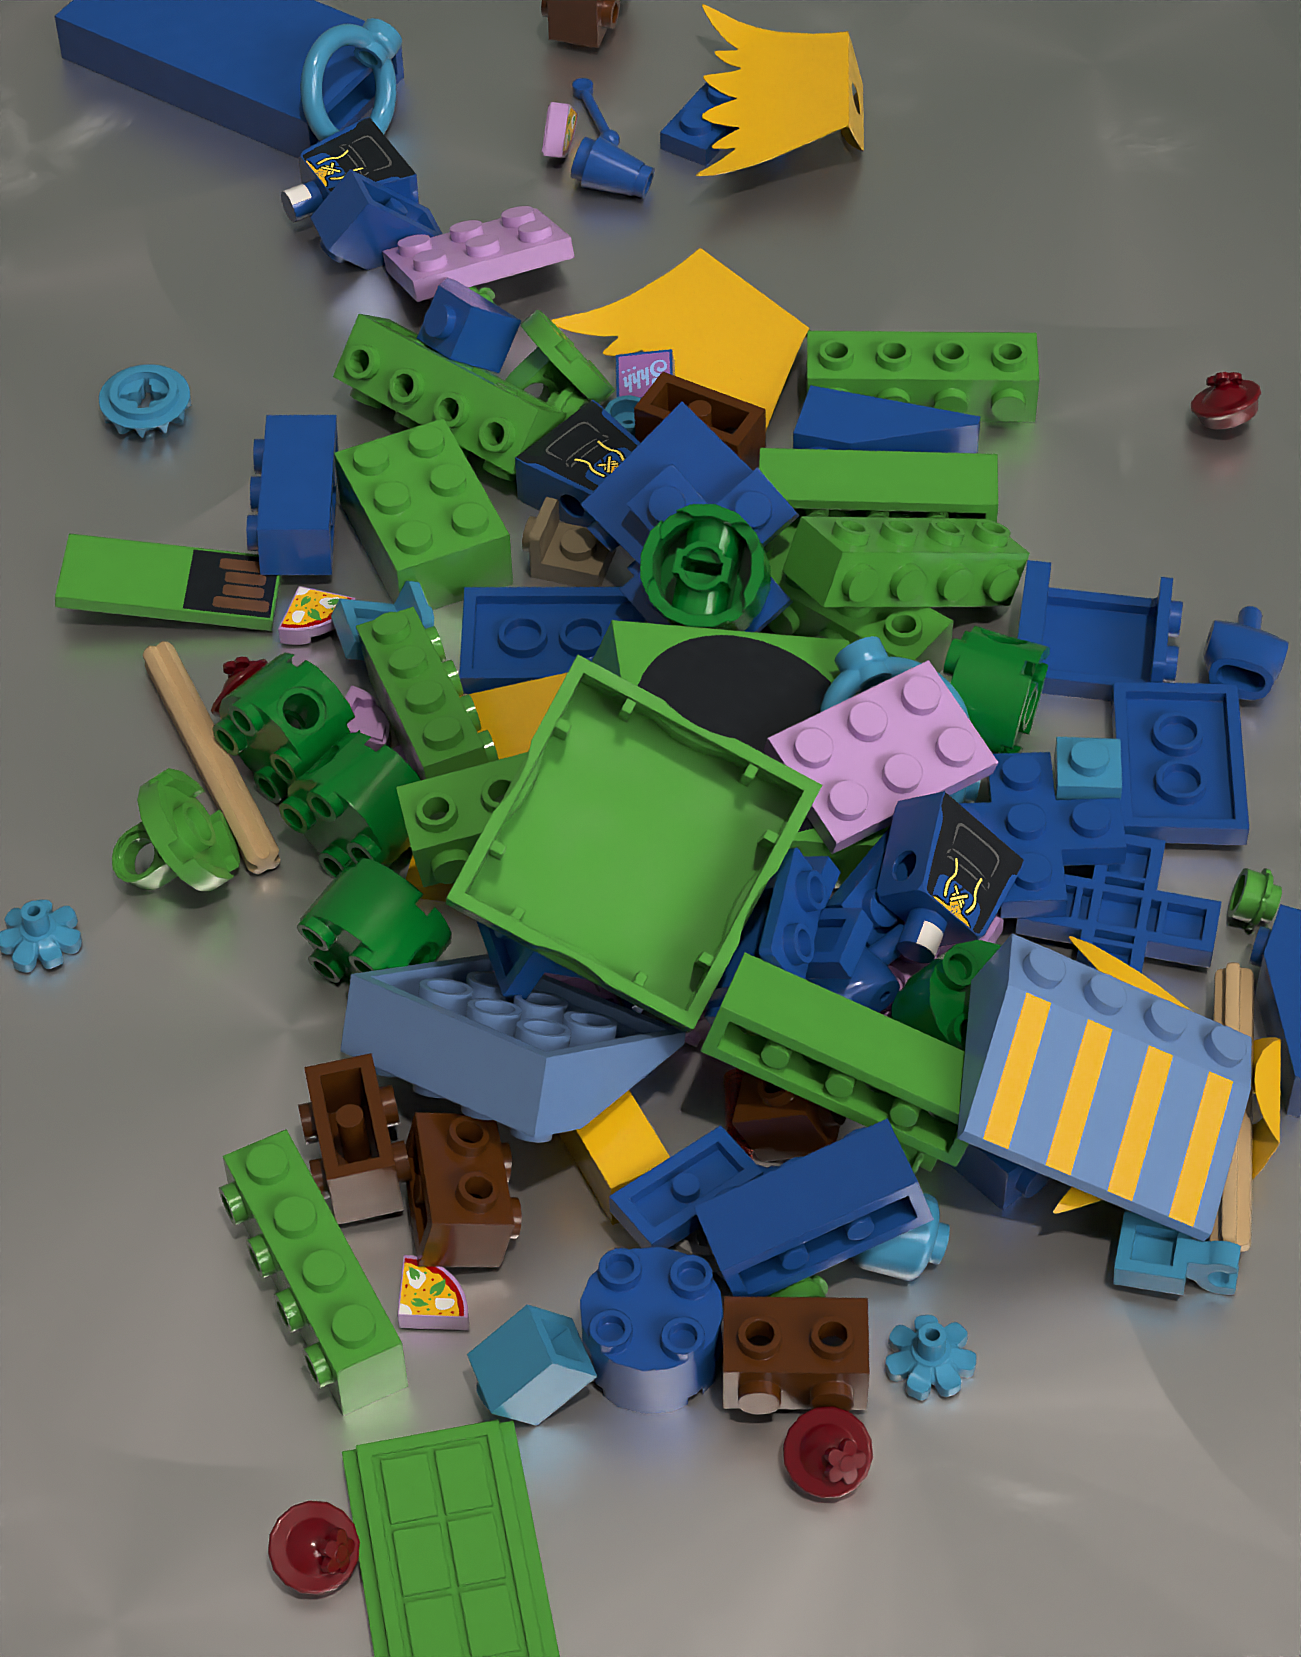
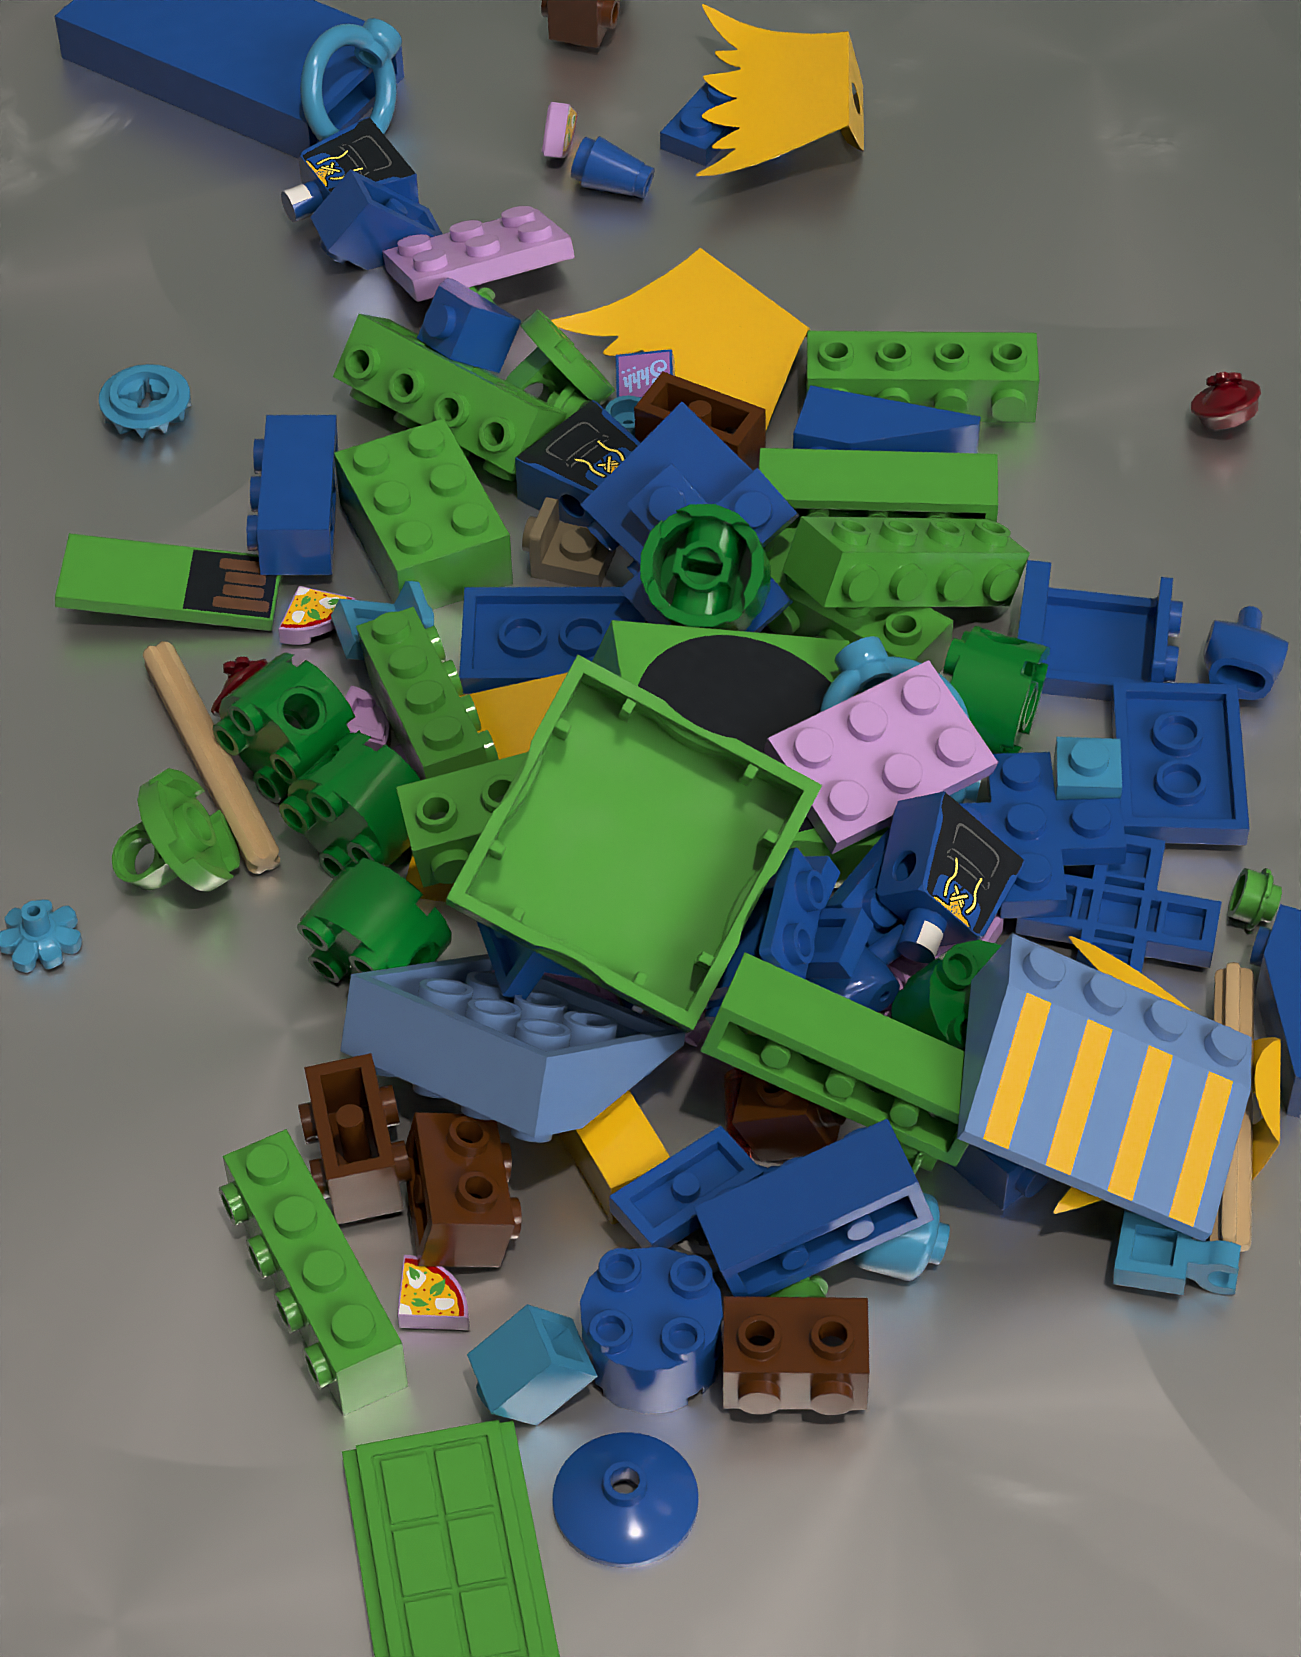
(313, 1547): dark red hat -> none
(583, 89): blue hinge -> none
(631, 1526): none -> blue dish
(827, 1452): dark red hat -> none
(930, 1357): dark azure plant -> none

